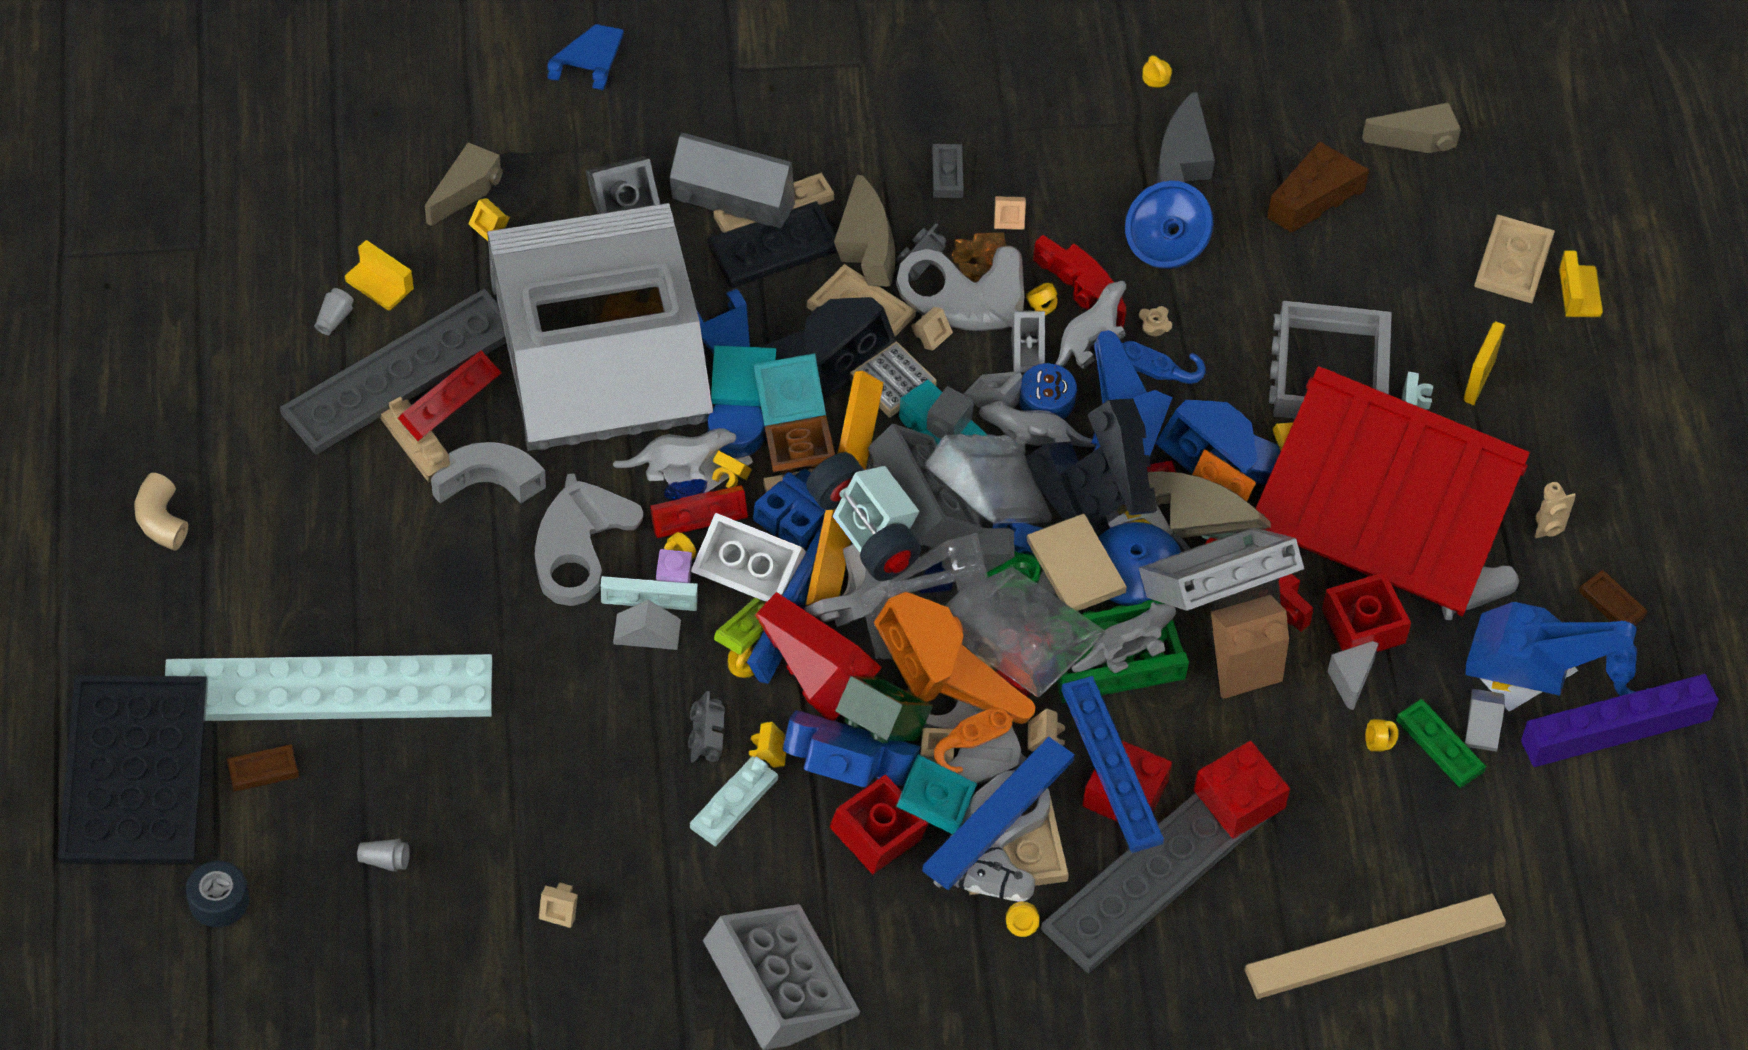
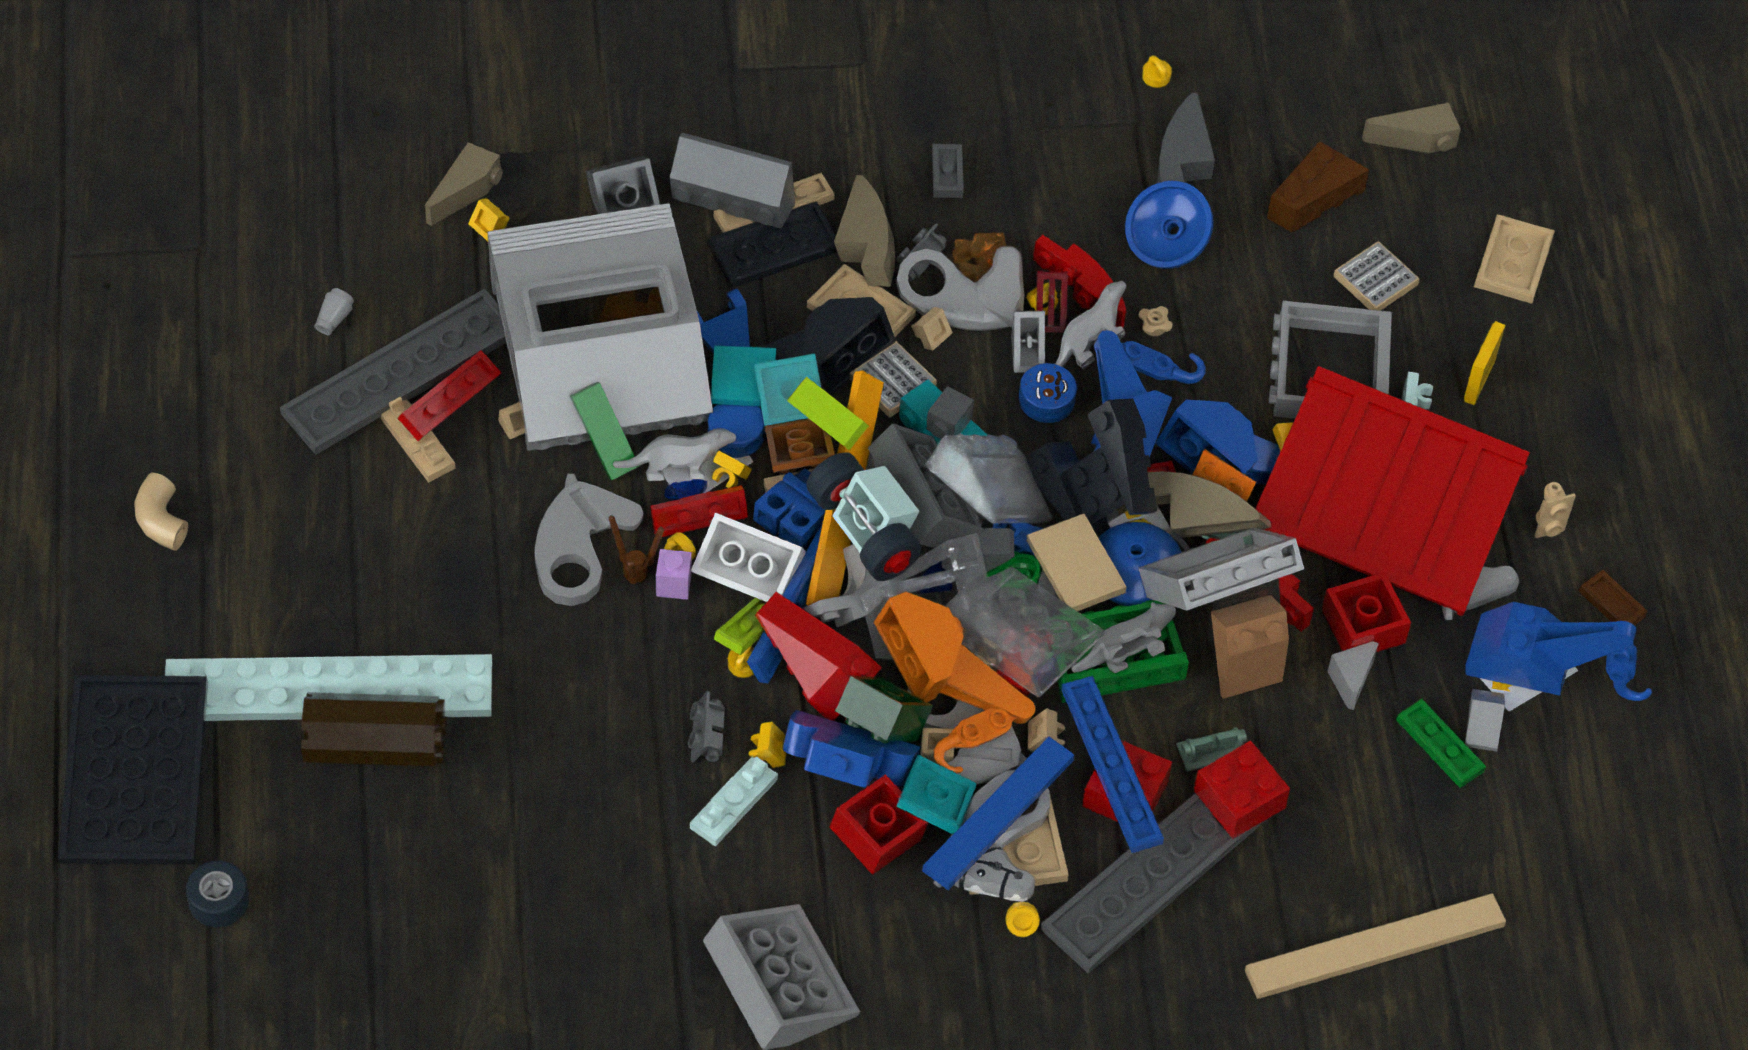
(262, 767): reddish brown tile -> none
(373, 729): none -> dark brown brick
(380, 276): yellow panel -> none
(385, 854): light grey cone -> none
(489, 463): light grey arch -> none
(512, 420): none -> tan slope
(558, 905): tan tile -> none
(590, 51): blue flag -> none
(603, 428): none -> green tile
(635, 562): none -> reddish brown plant
(635, 591): light aqua tile -> none
(647, 627): light grey slope -> none
(827, 413): none -> lime tile
(996, 387): light grey slope -> none
(1009, 212): light nougat tile -> none
(1032, 426): light grey animal -> none
(1052, 275): none -> dark red tile
(1207, 749): none -> sand green hinge
(1376, 277): none -> tile
(1378, 735): yellow tile -> none
(1579, 287): yellow panel -> none
(1619, 720): dark purple brick -> none

